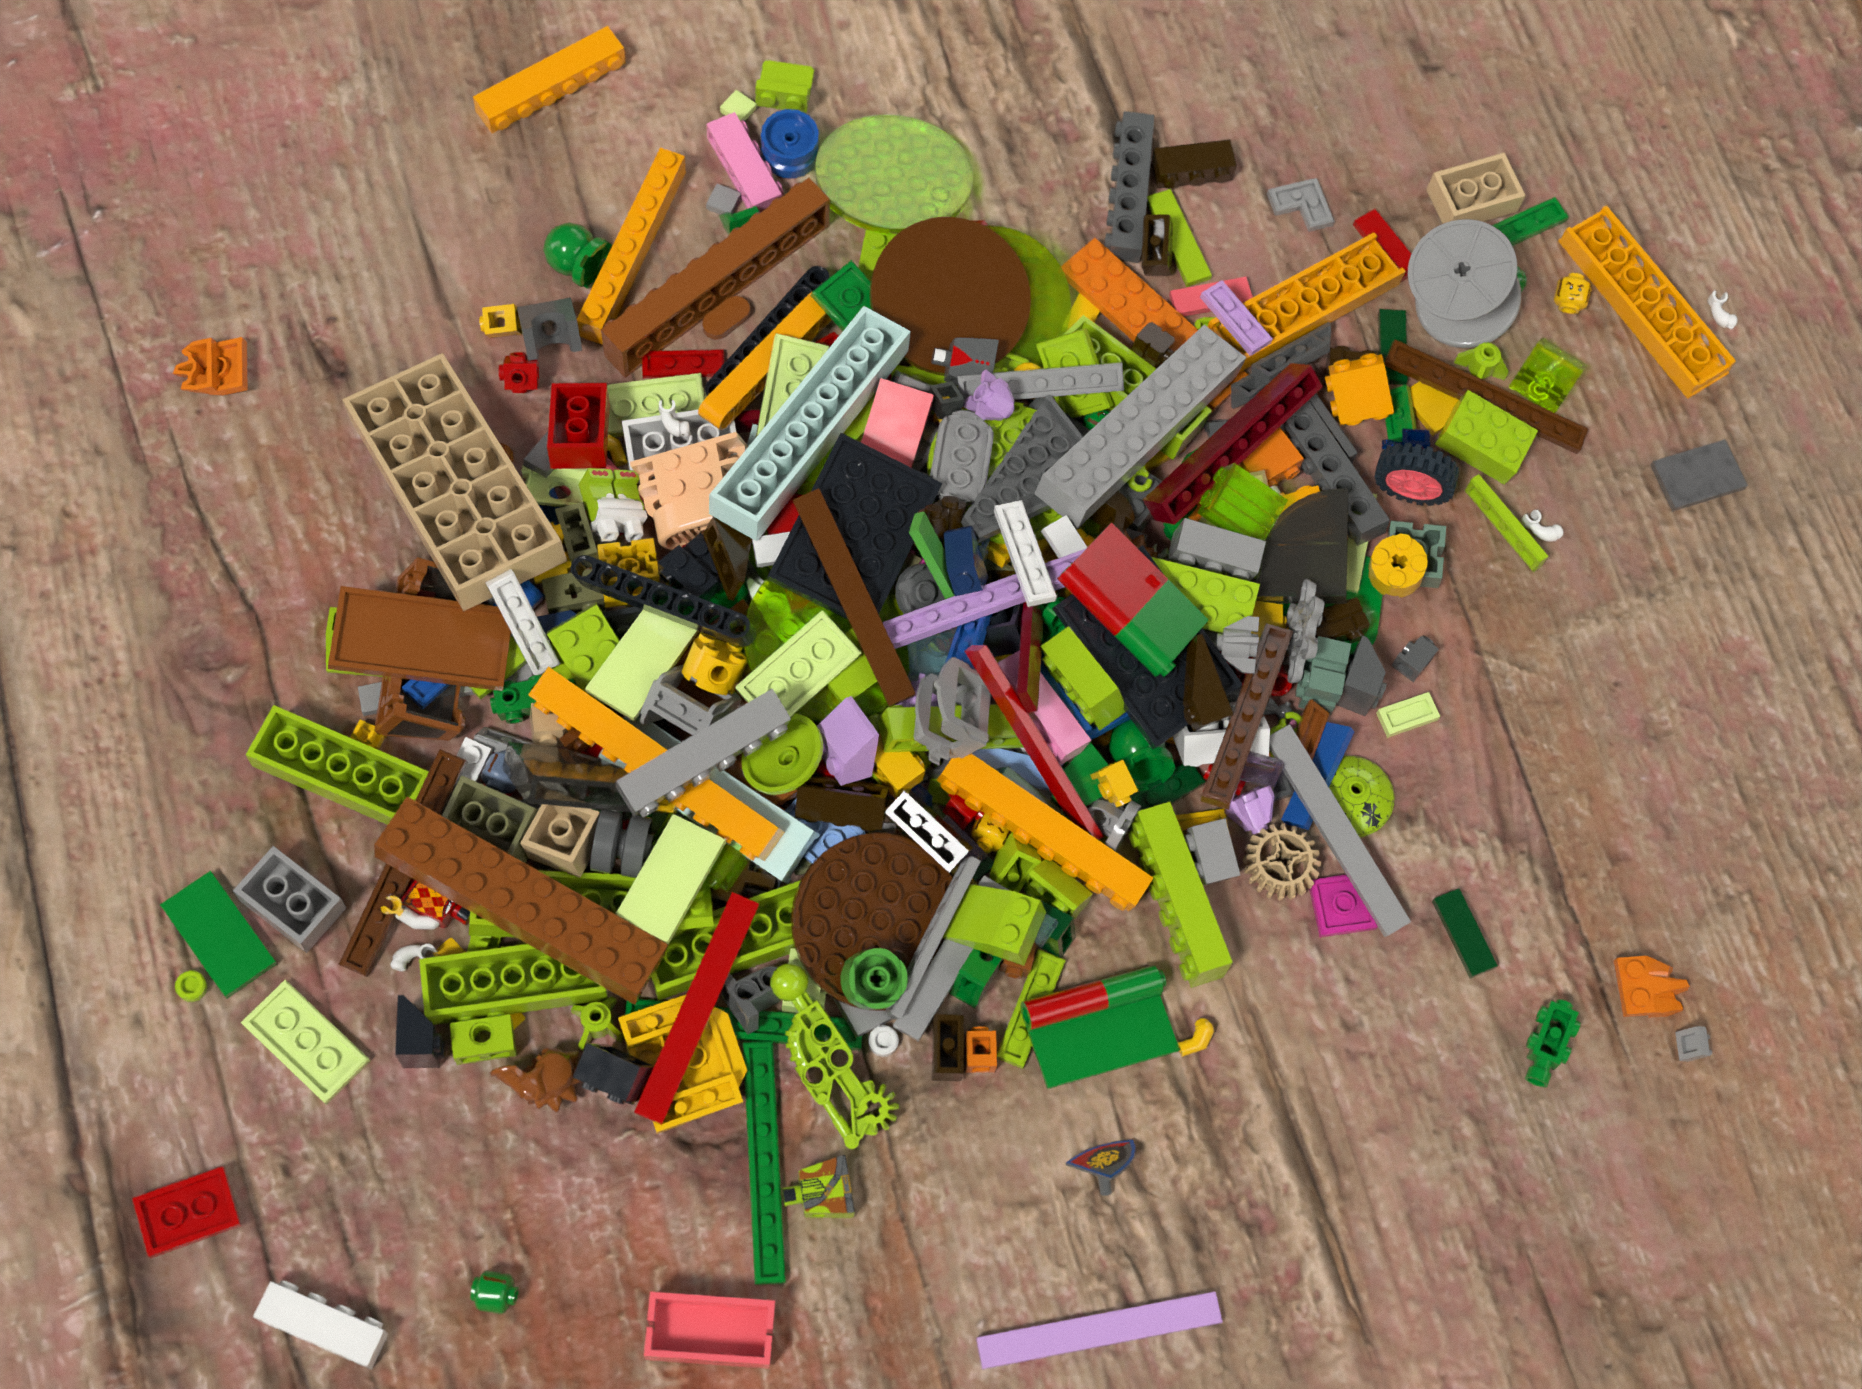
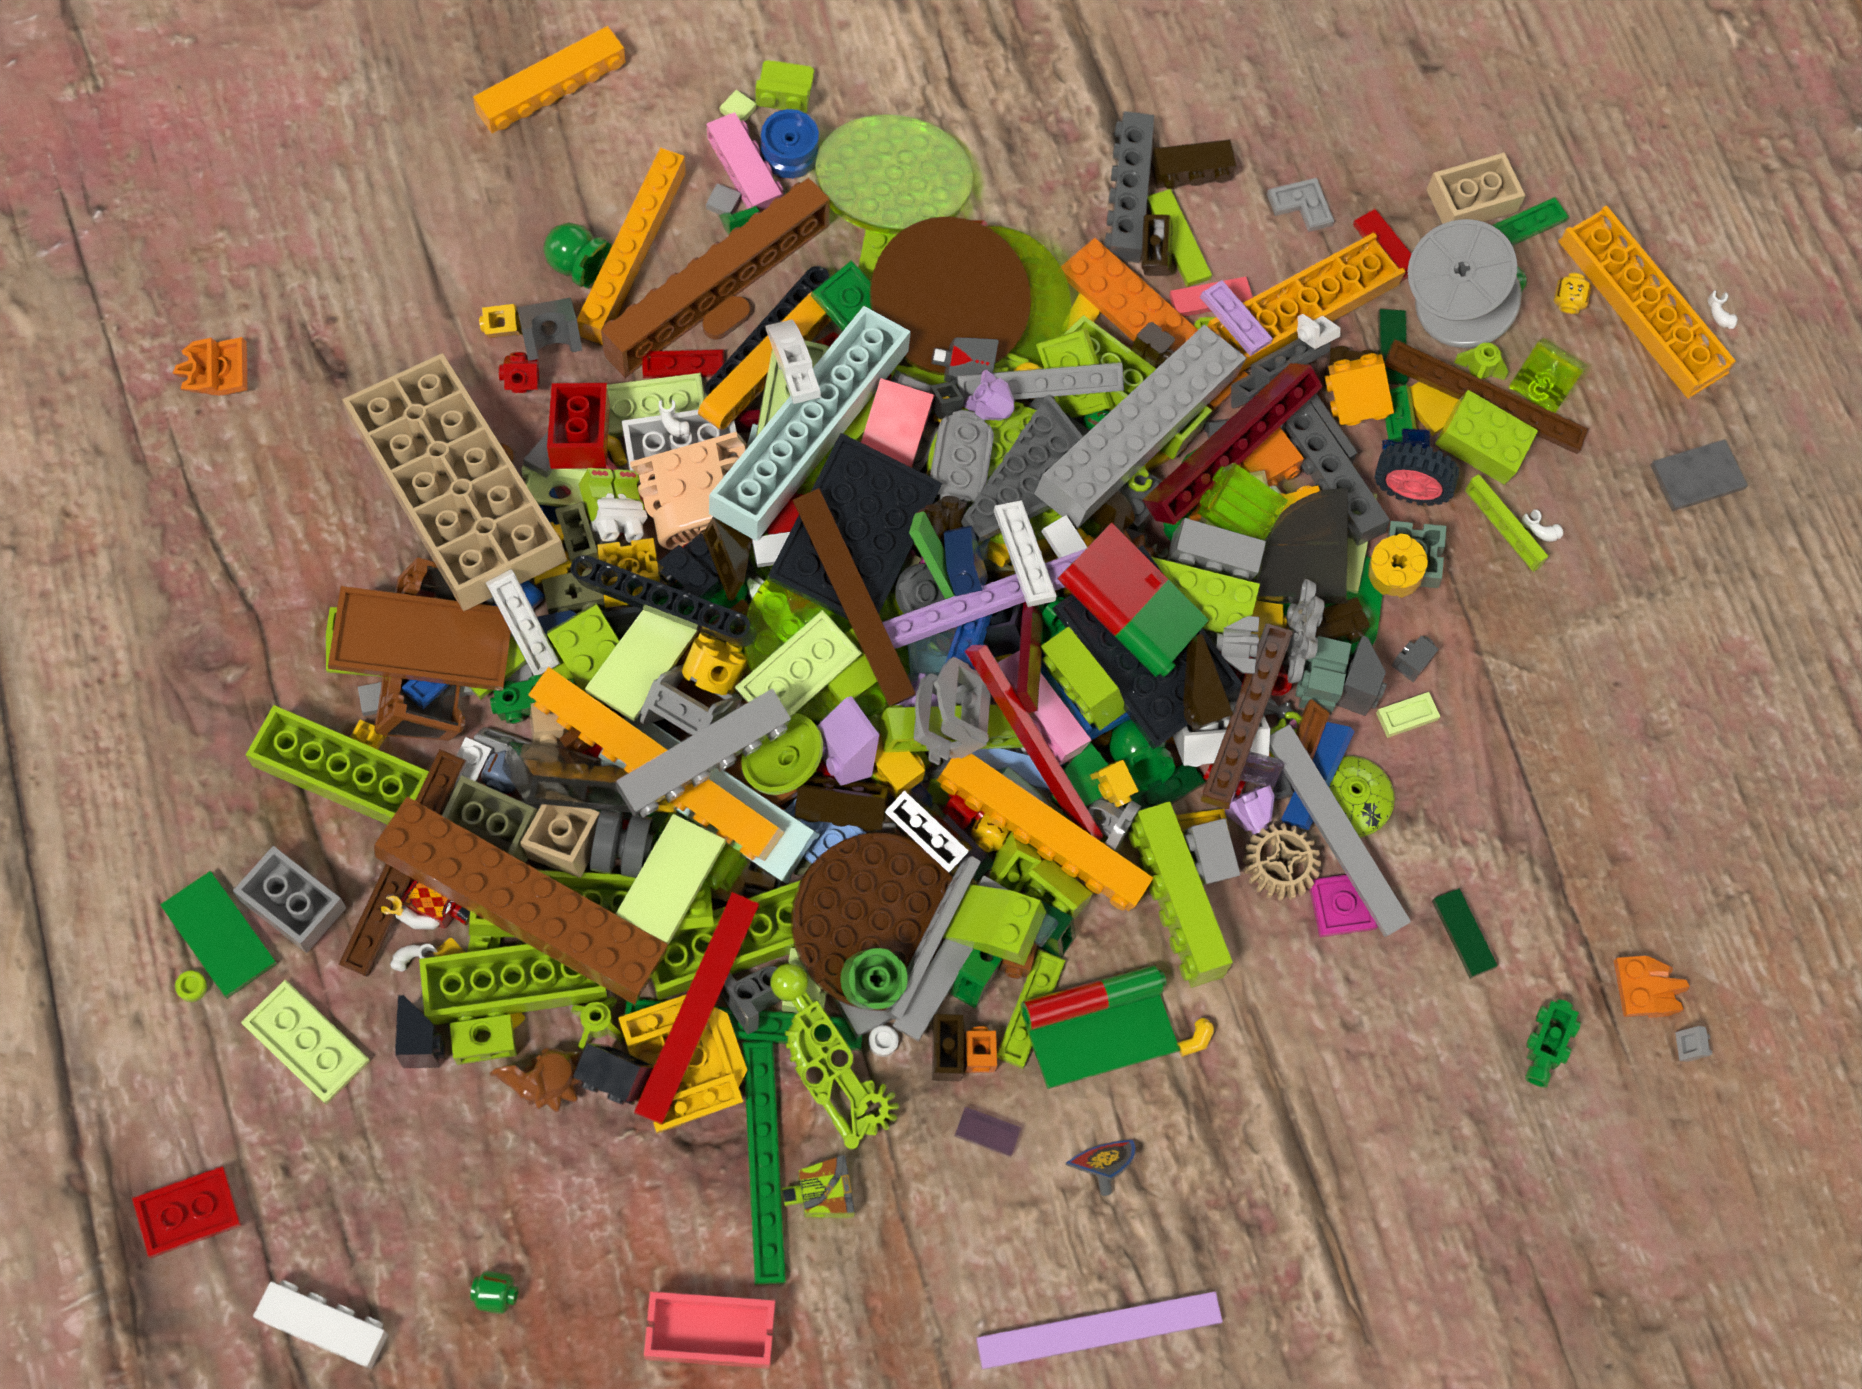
(794, 361): none -> white slope
(987, 1132): none -> clear purple tile
(1317, 331): none -> white bracket

